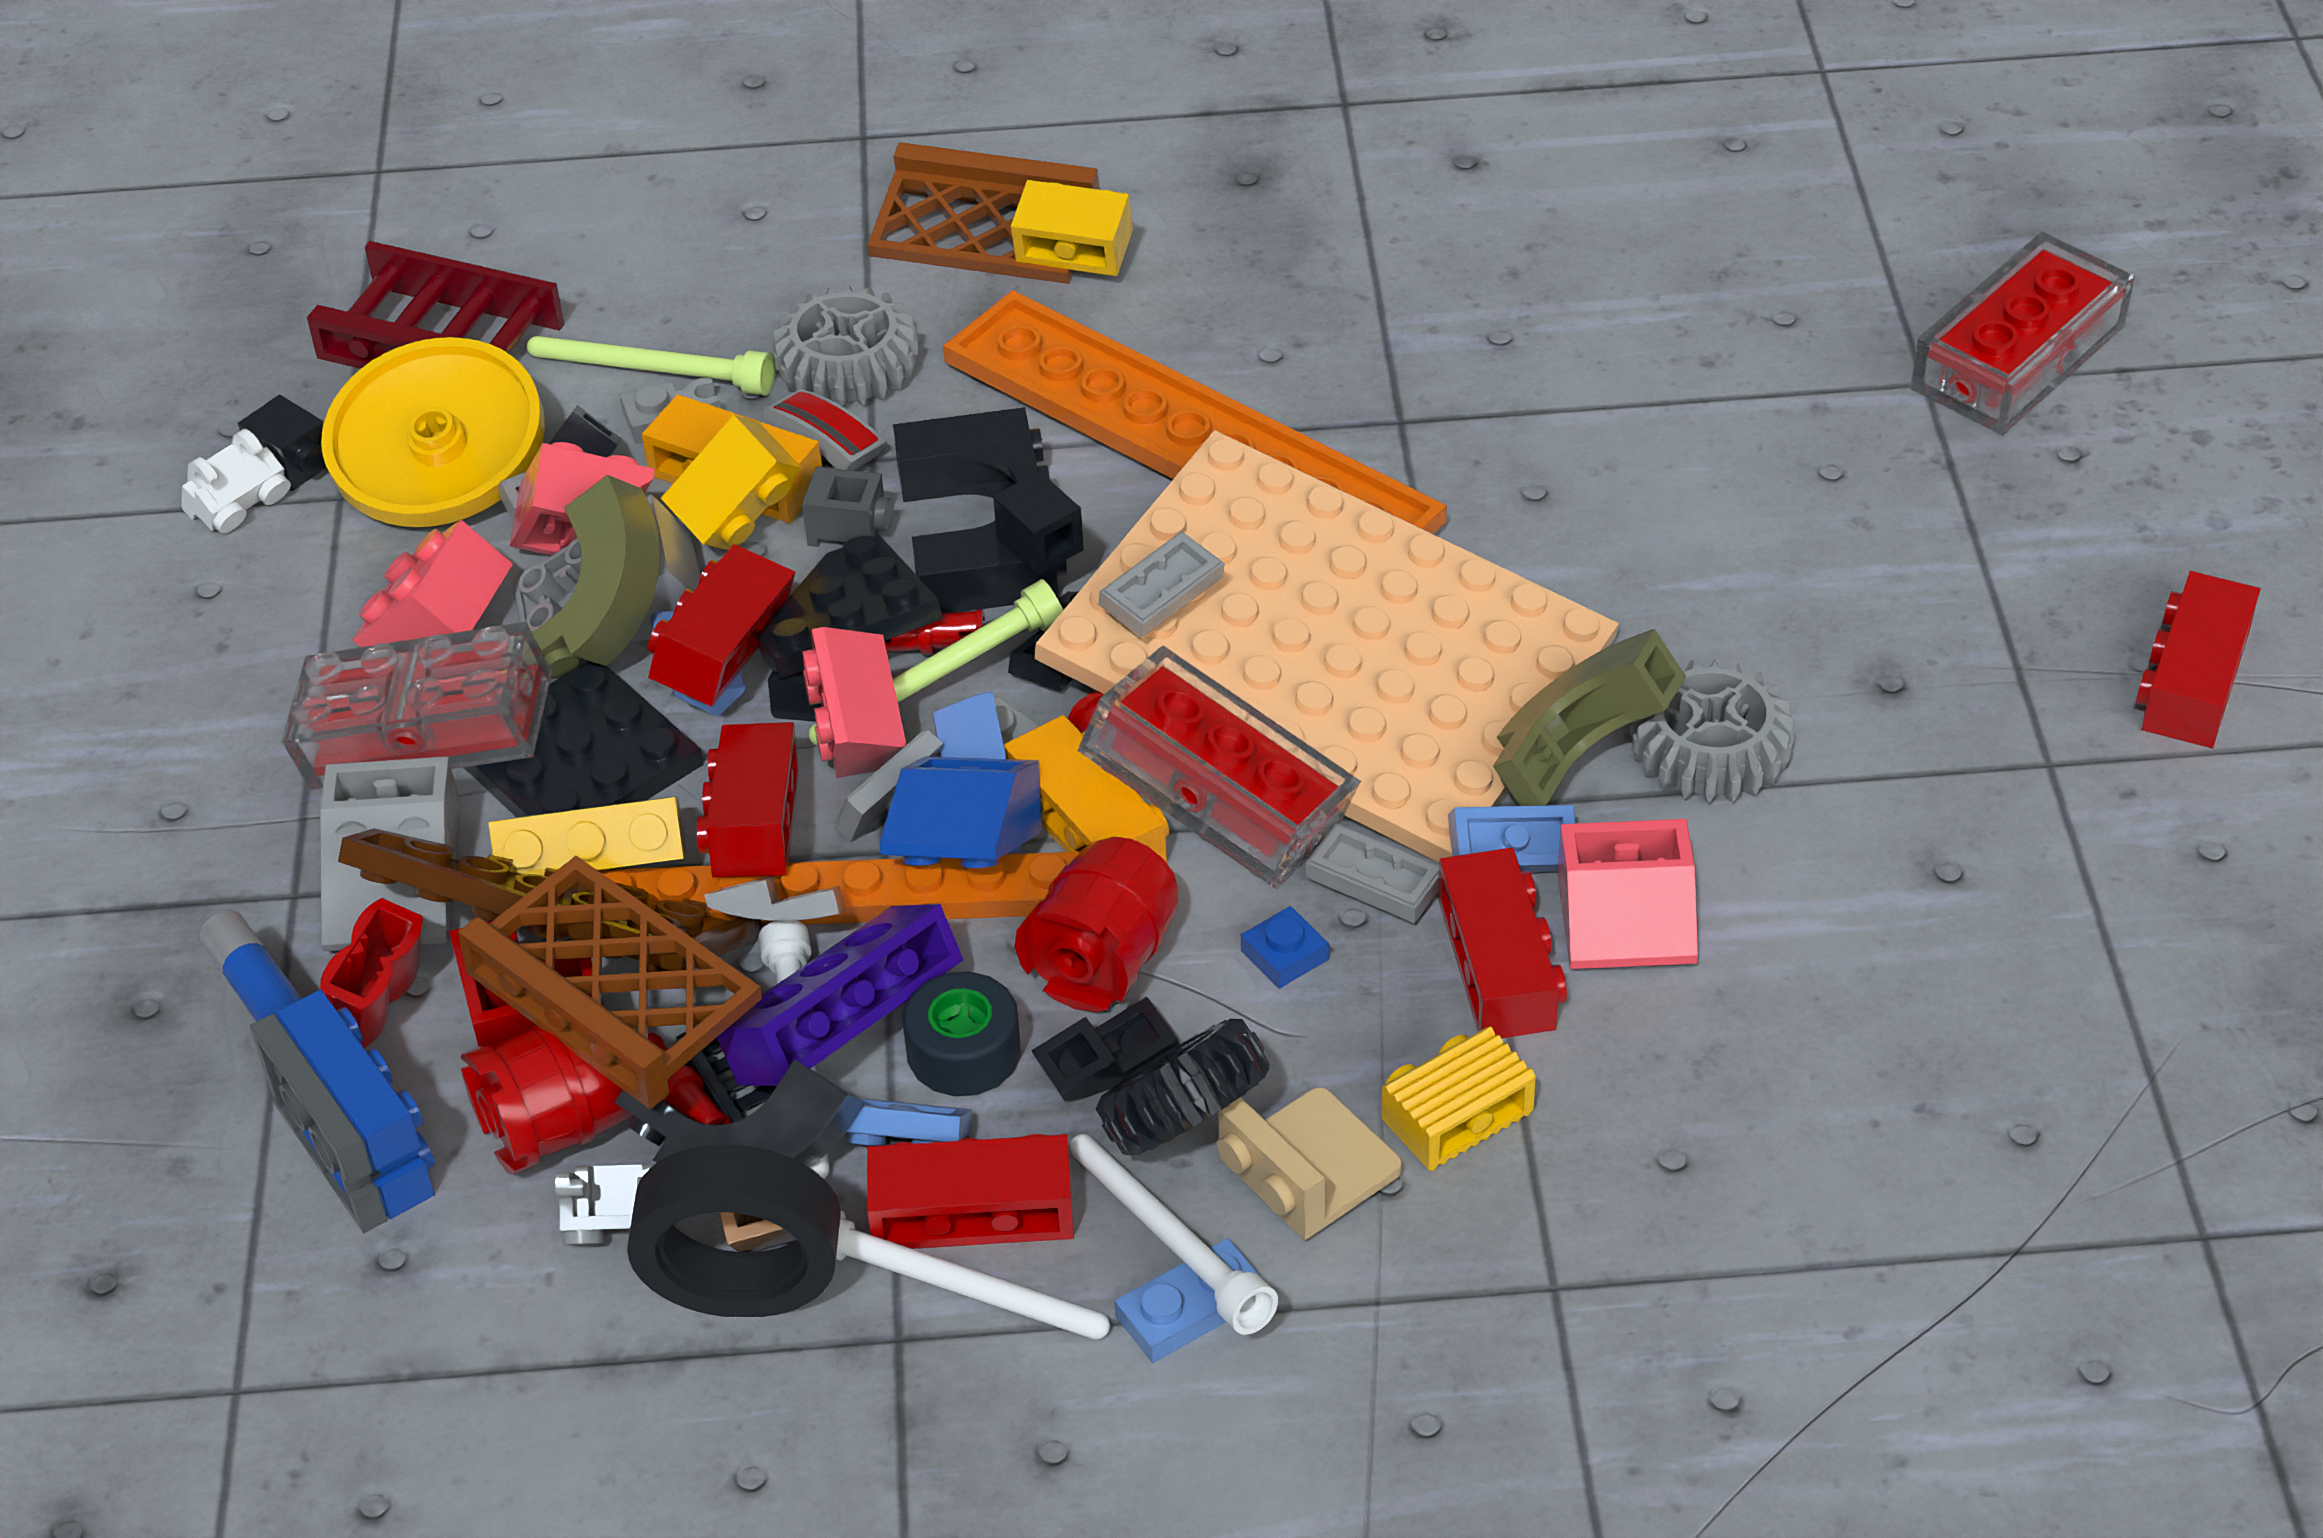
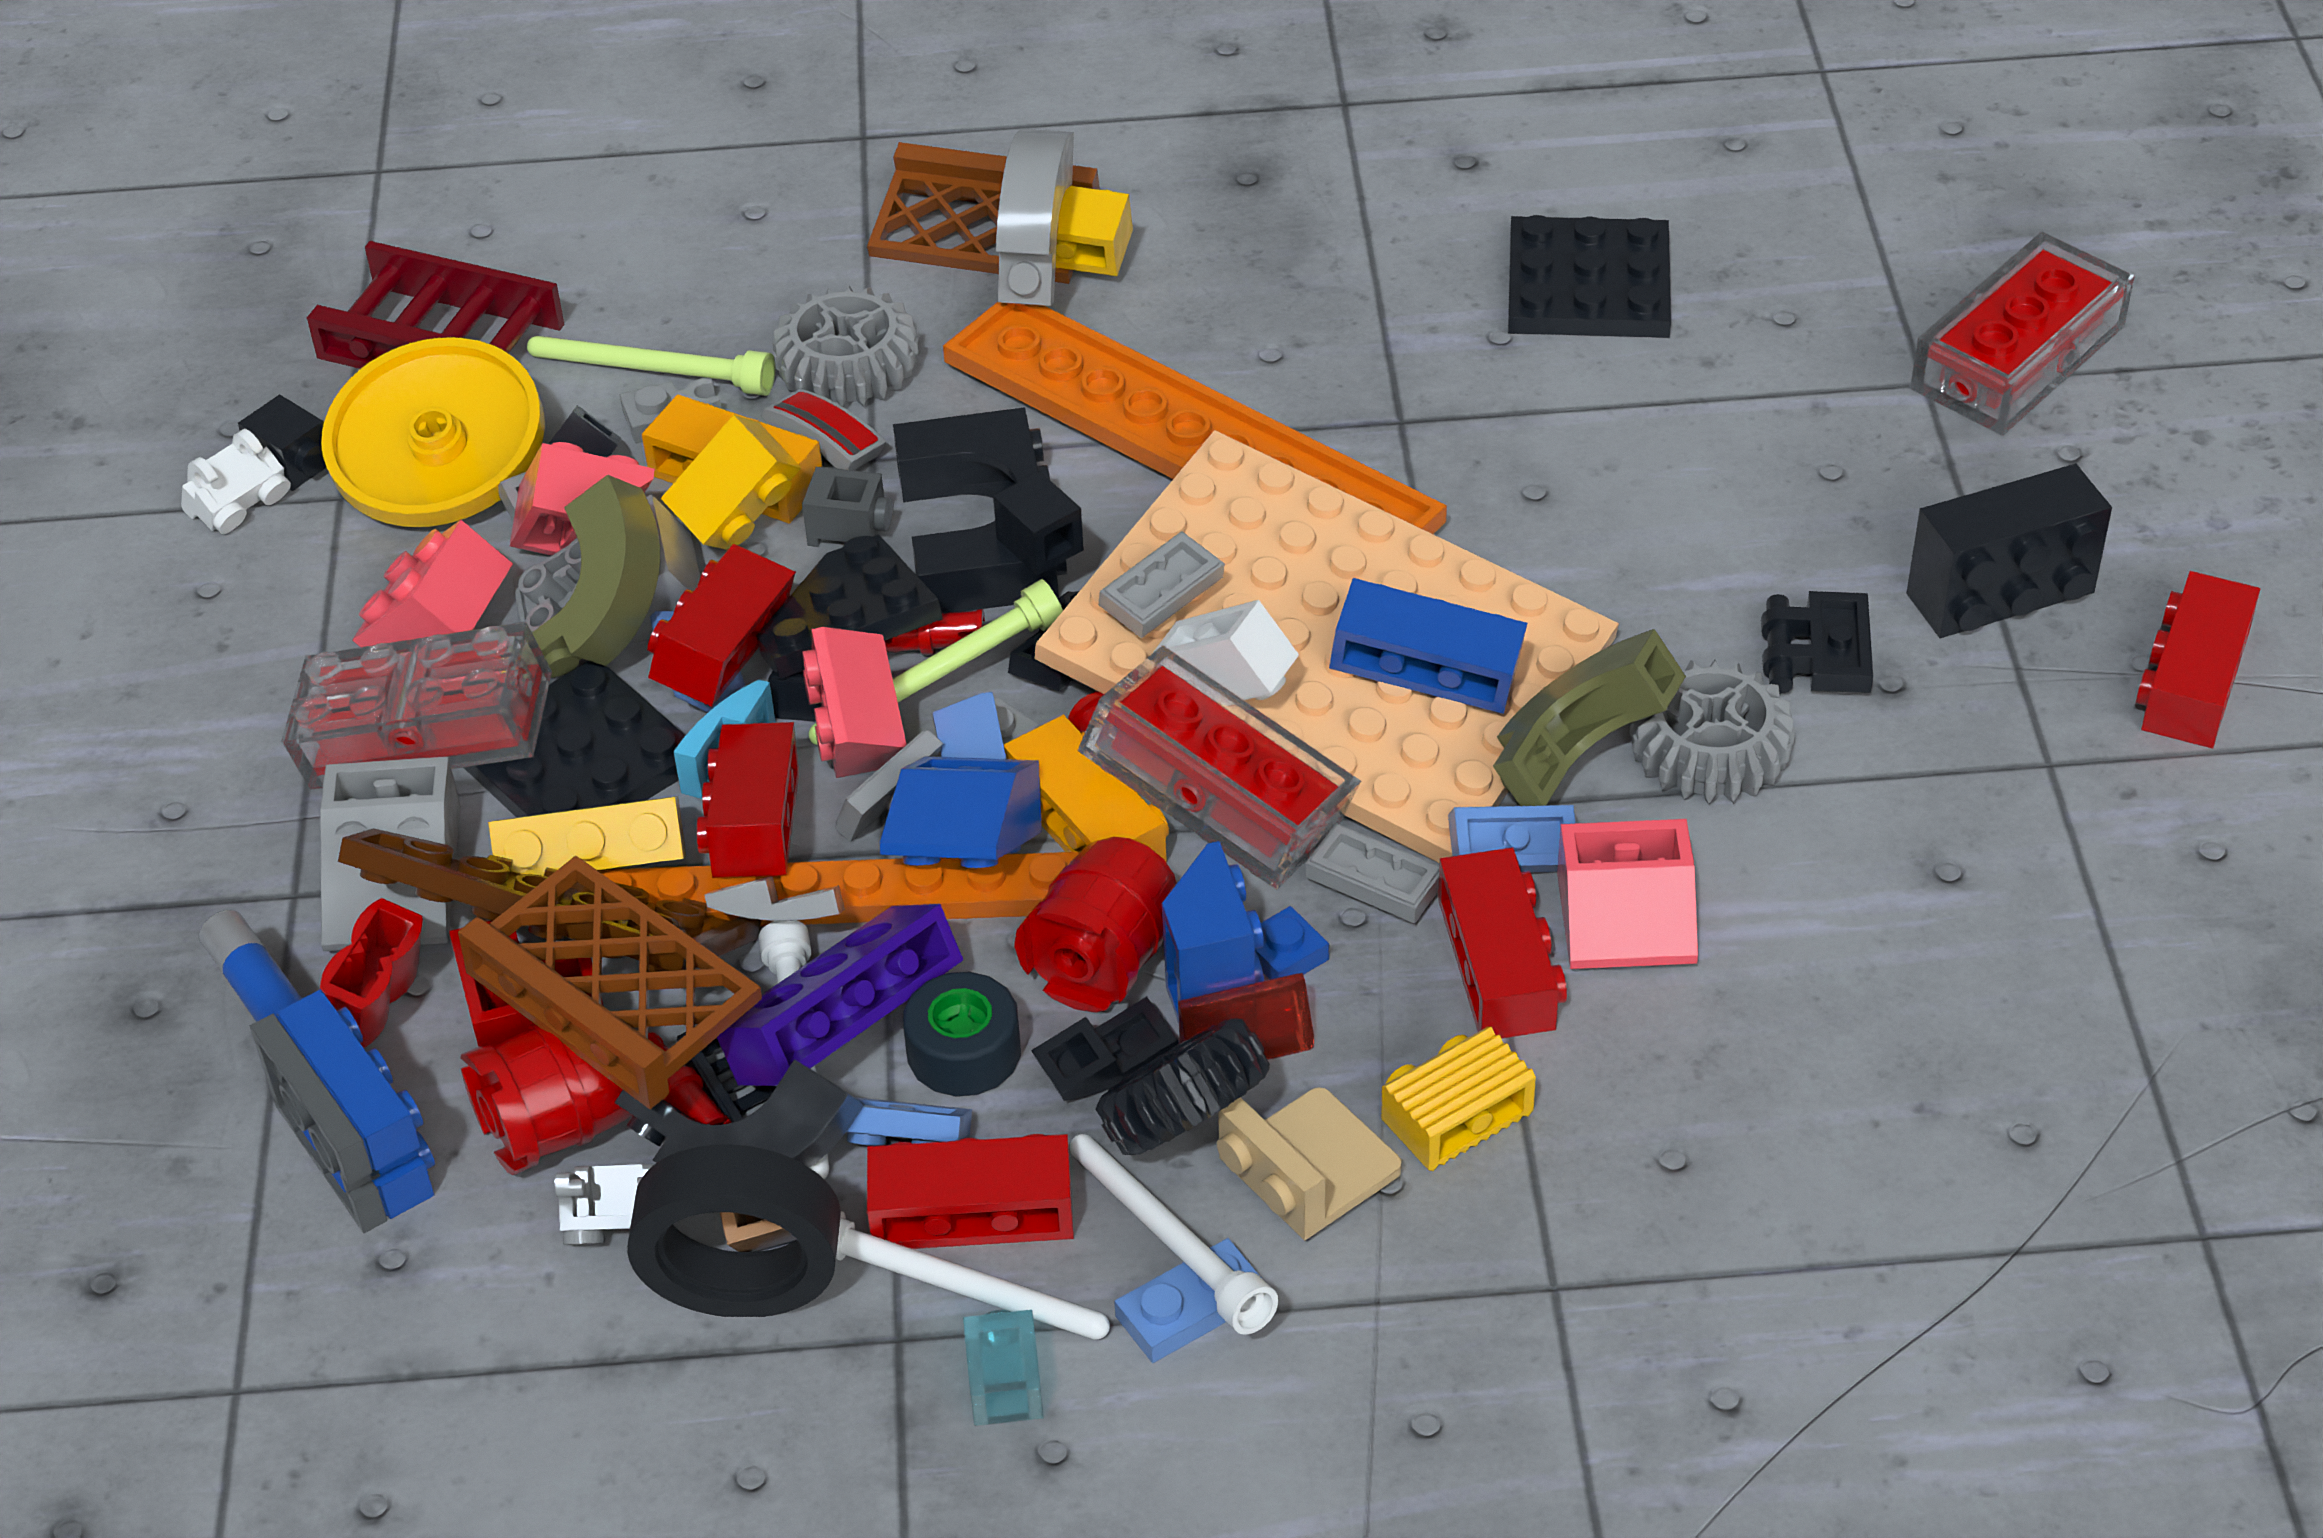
(745, 706): none -> medium azure slope
(1003, 1367): none -> clear light blue brick
(1028, 214): none -> light grey arch
(1208, 931): none -> blue slope
(1235, 648): none -> white slope
(1271, 1008): none -> clear red slope
(1427, 645): none -> blue brick
(1589, 277): none -> black plate
(1837, 645): none -> black plate
(2008, 550): none -> black brick

